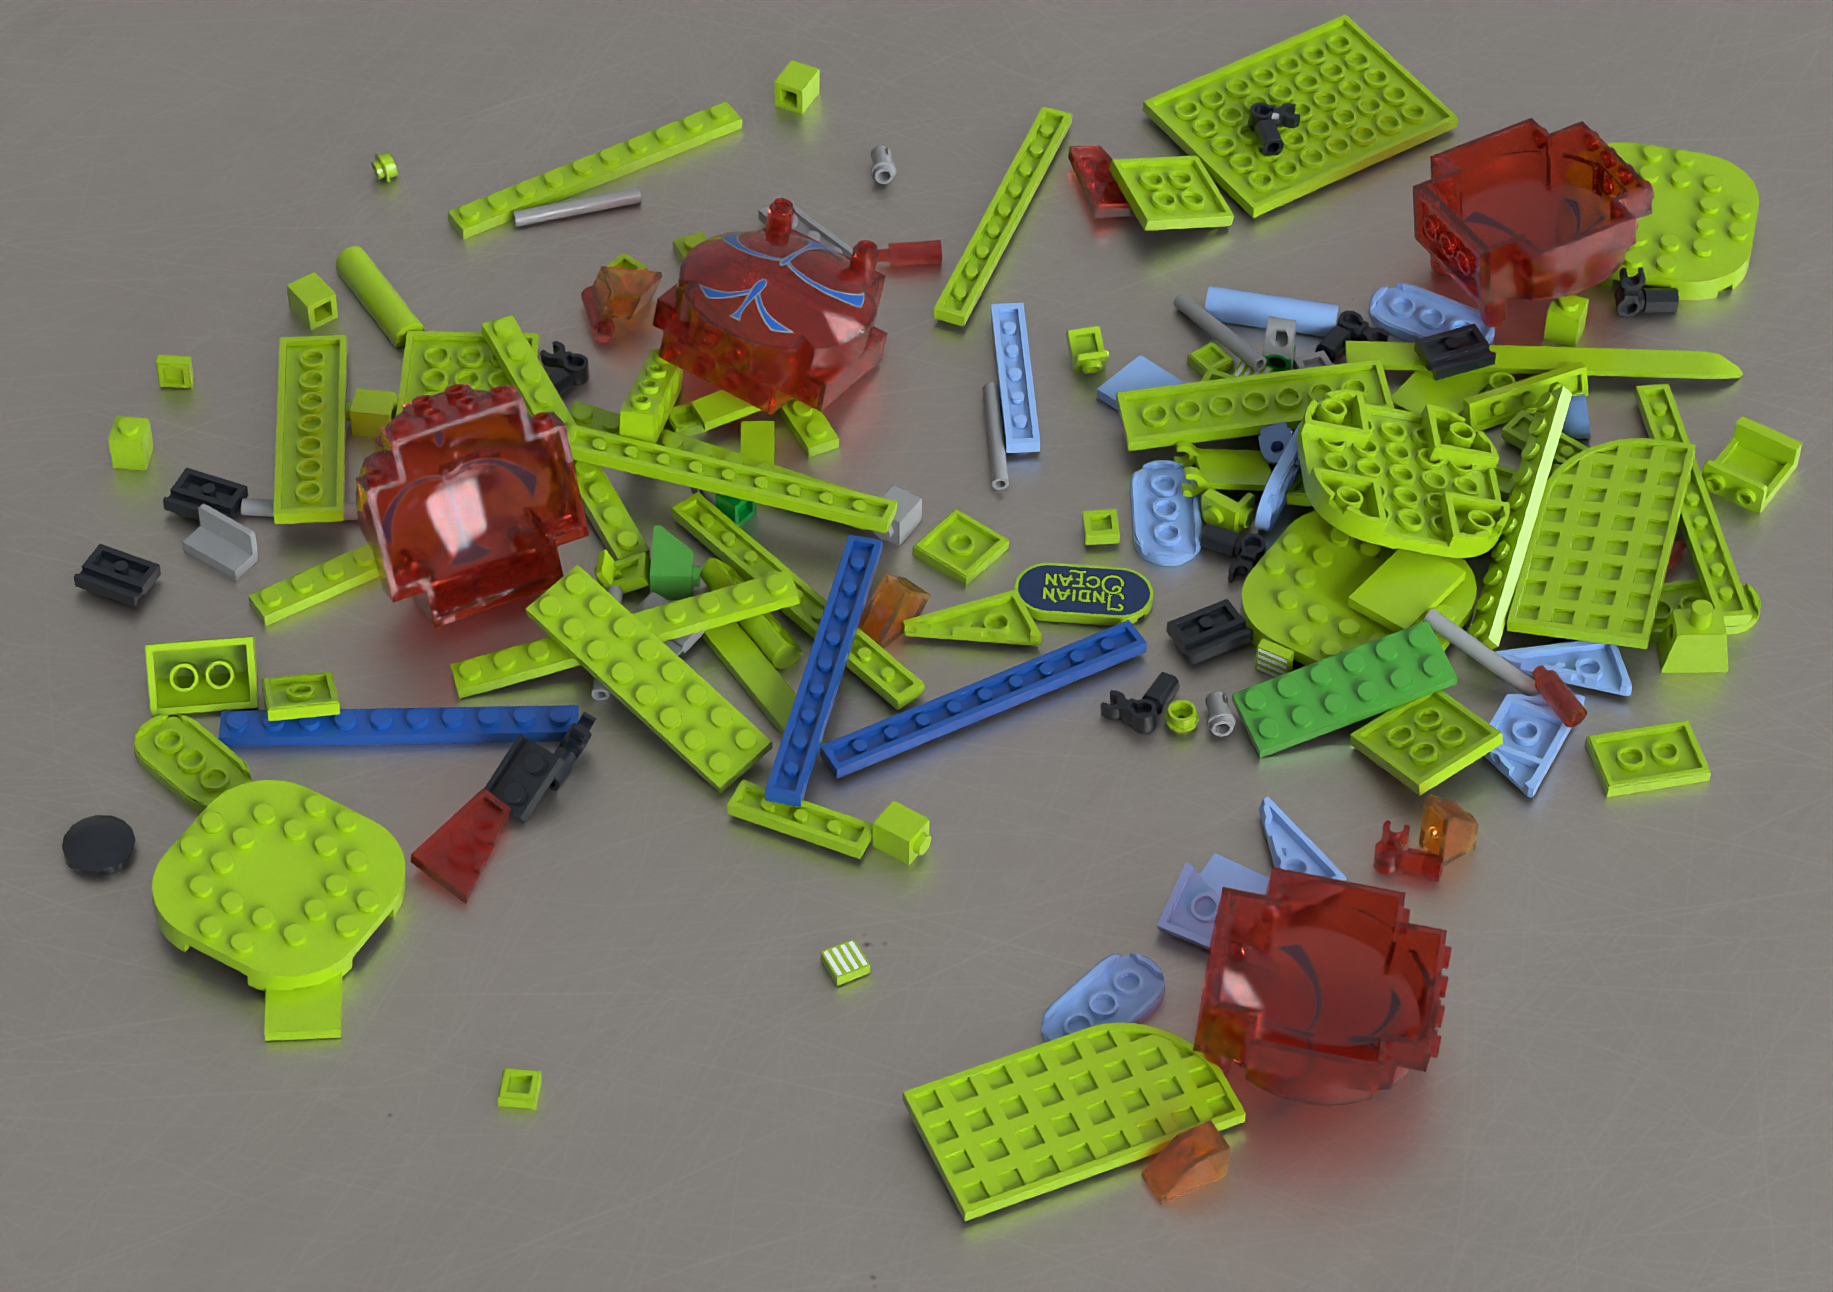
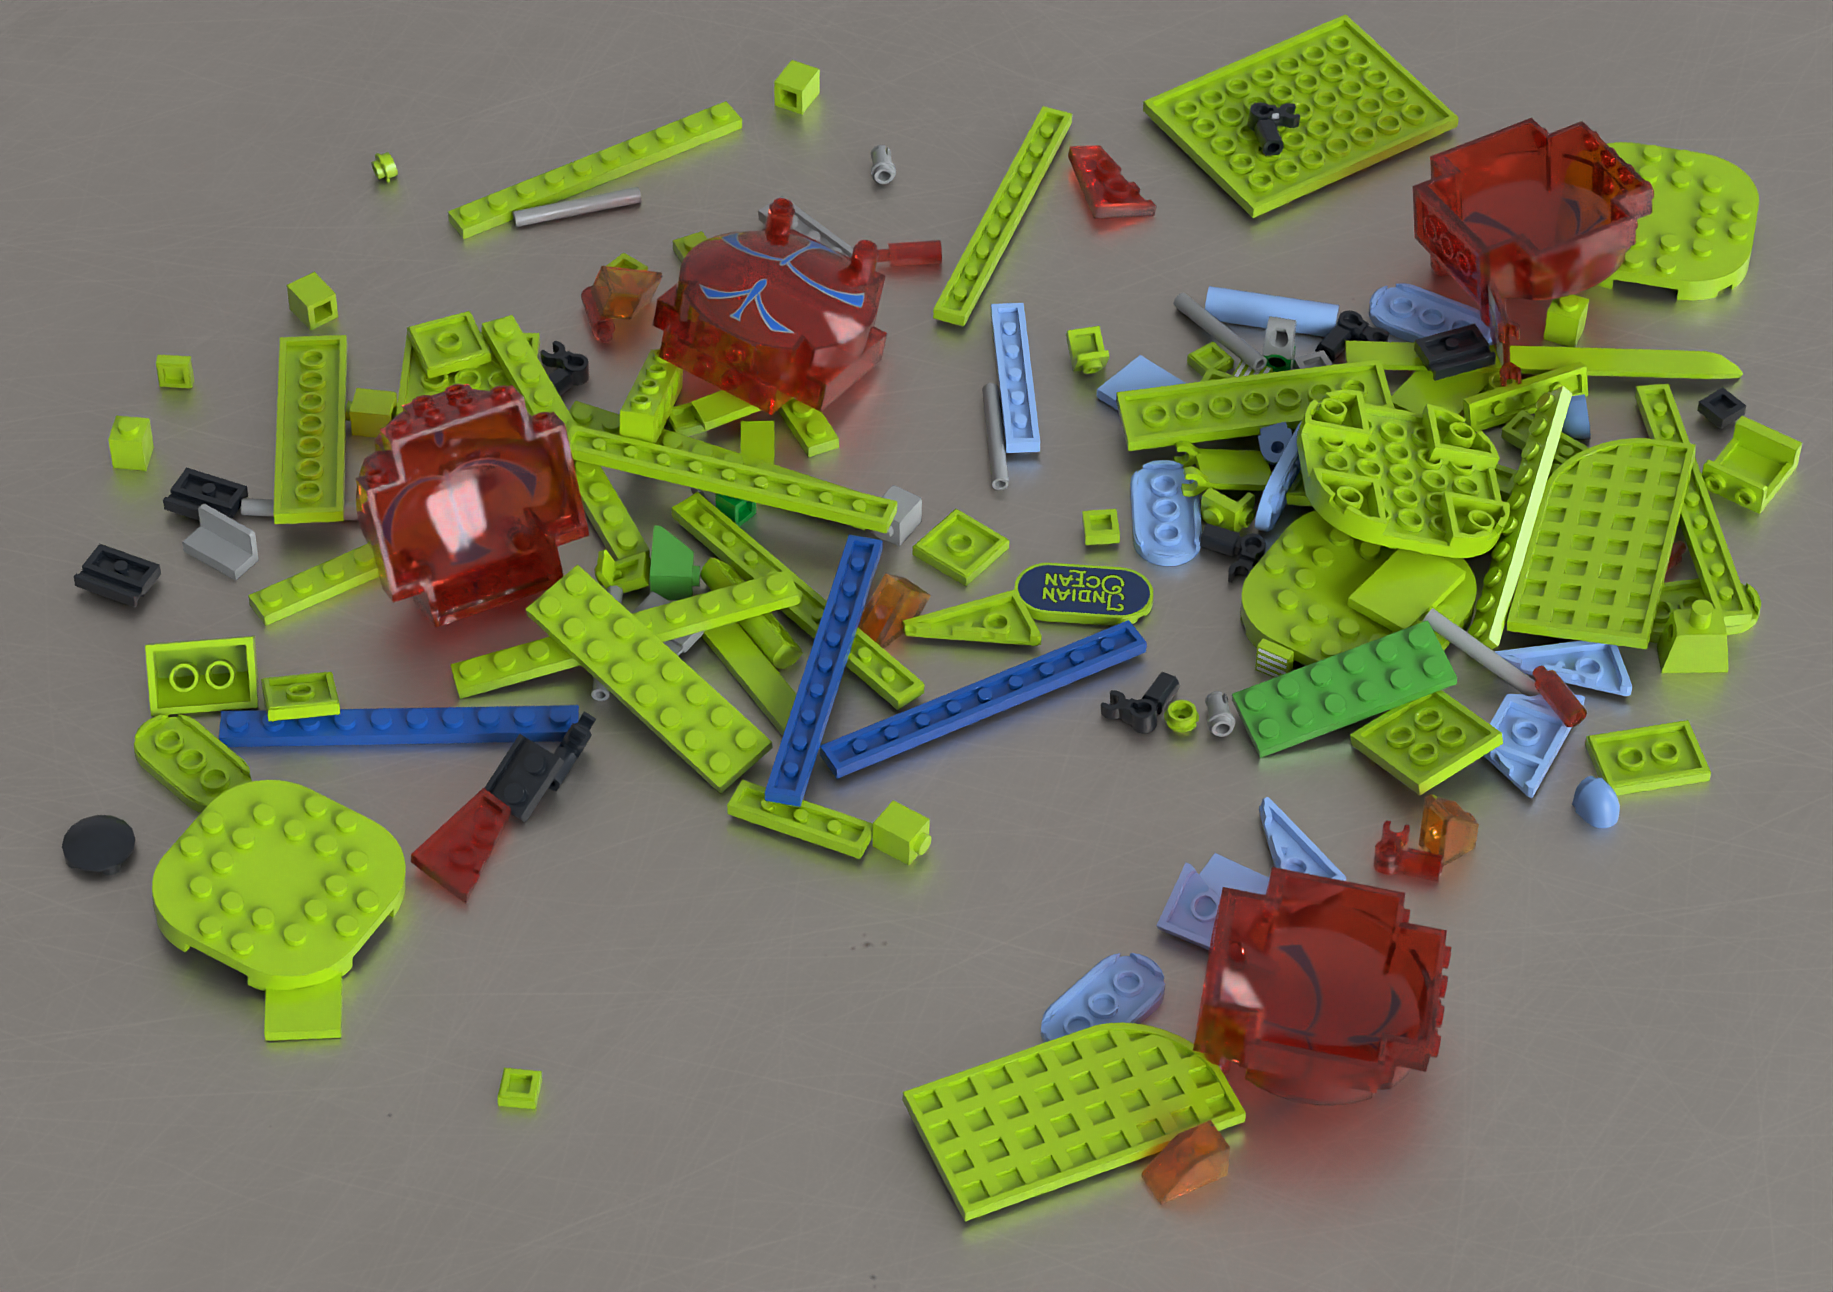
(377, 295): lime brick -> none
(449, 344): none -> lime tile
(845, 962): lime tile -> none
(1171, 193): lime plate -> none
(1209, 631): black plate -> none
(1500, 330): none -> clear red flag
(1596, 802): none -> medium blue piece
(1631, 299): black bar -> none
(1721, 408): none -> black plate

